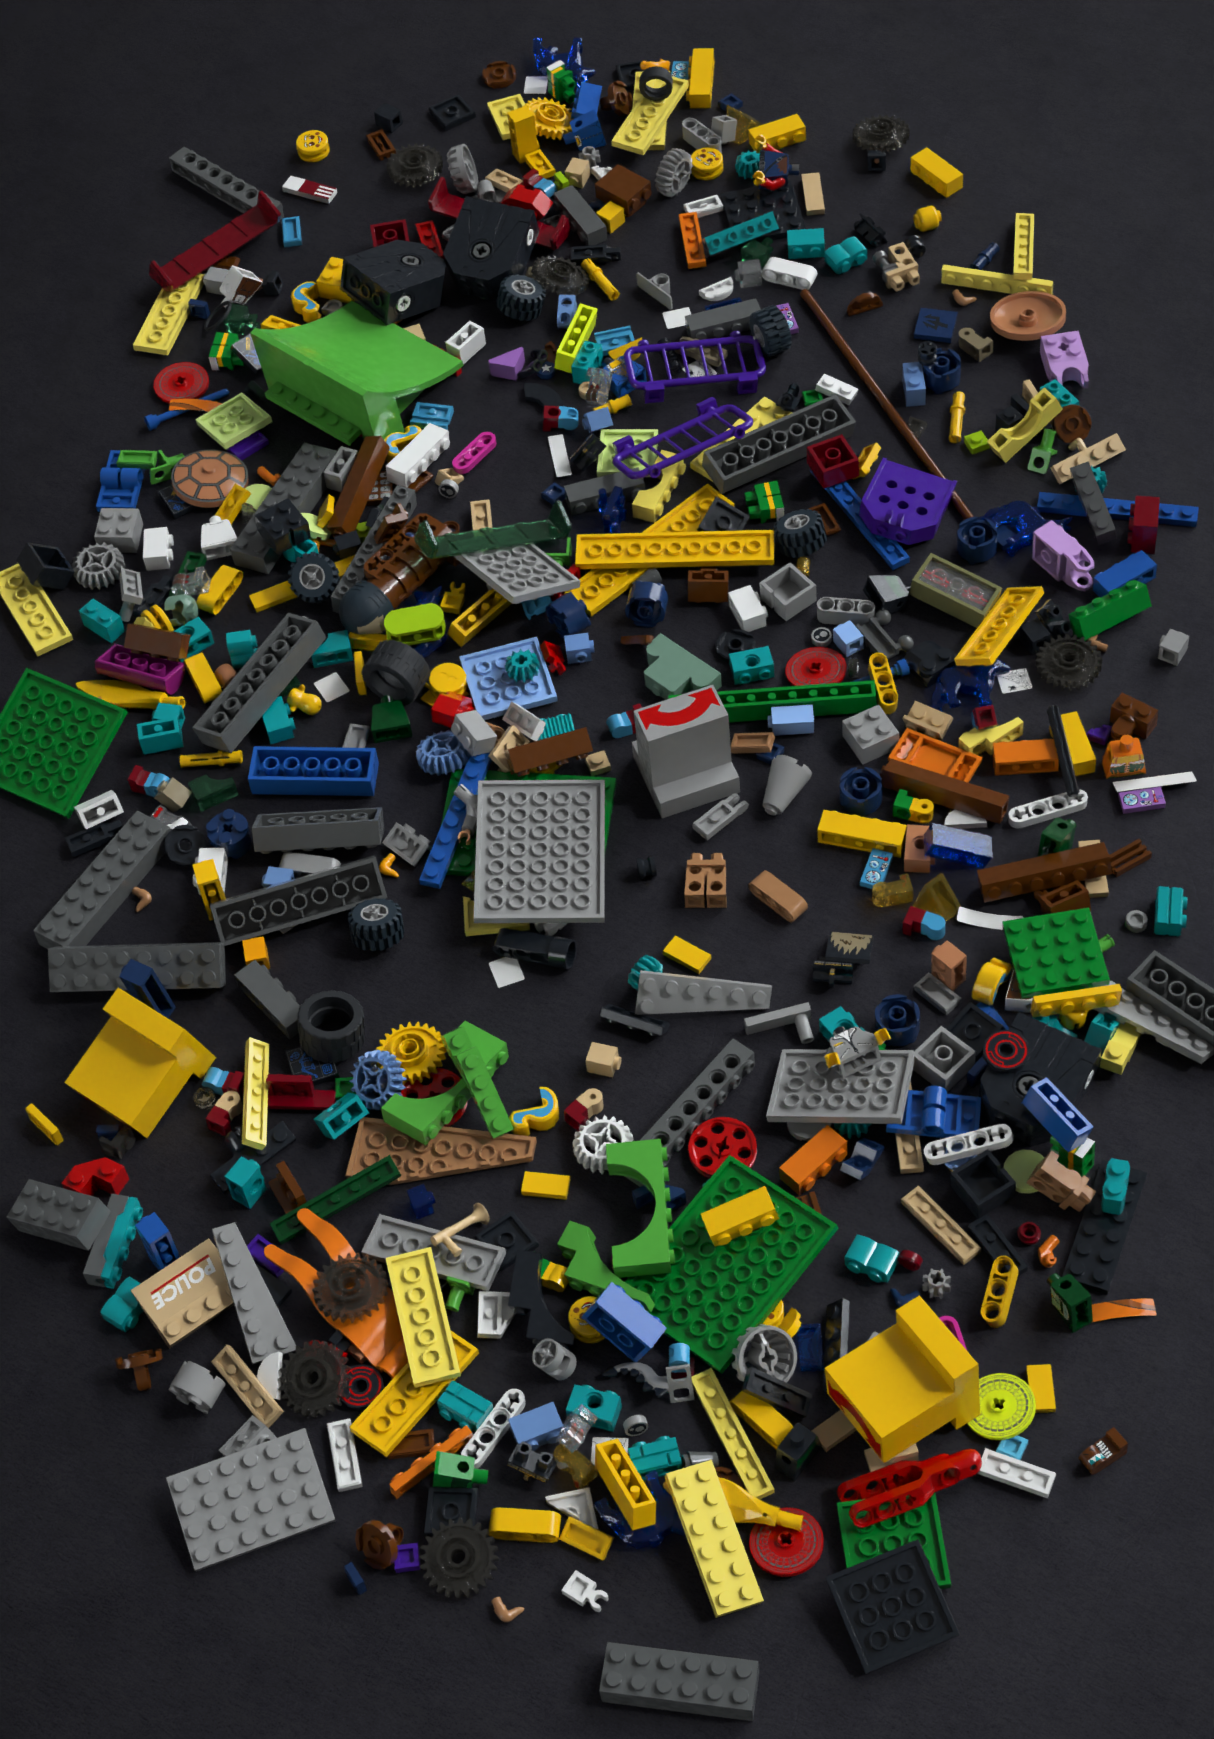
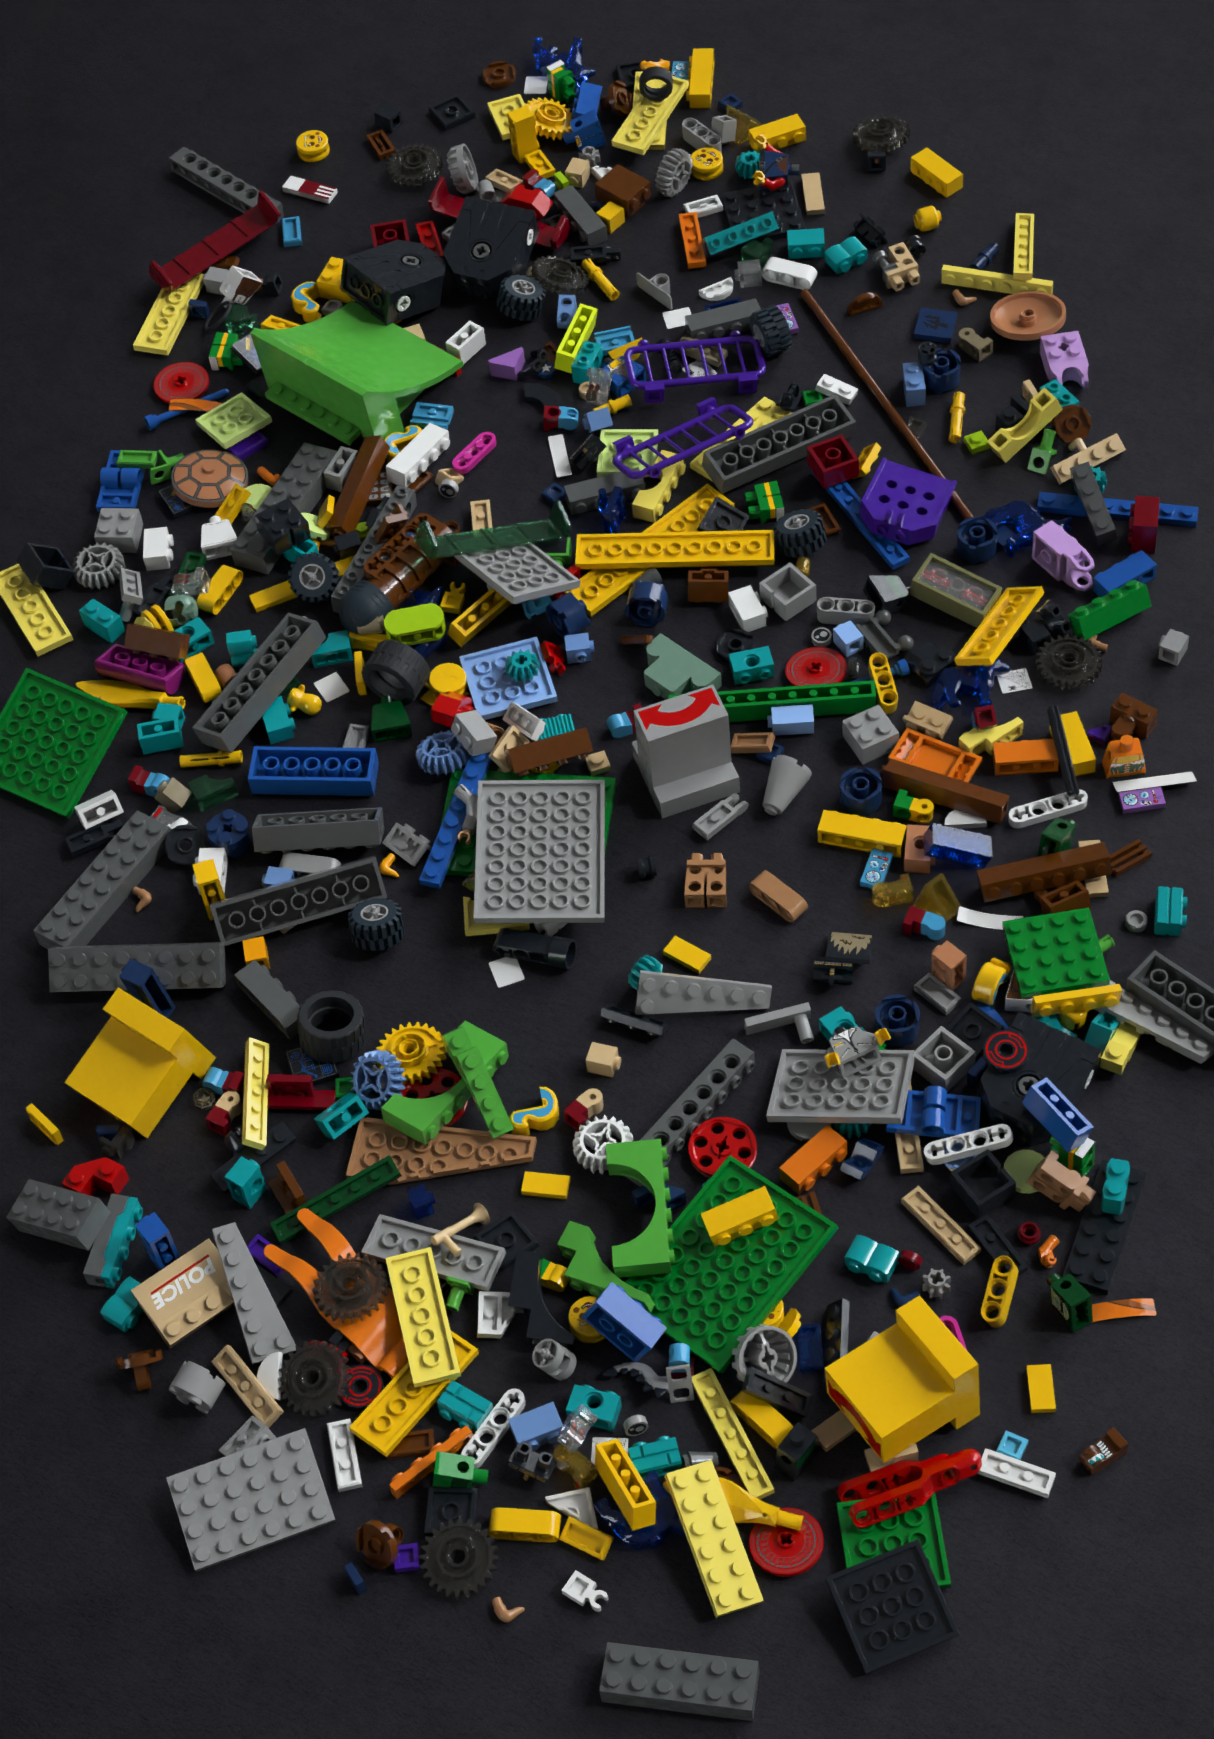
(1017, 1402): neon yellow piece -> none

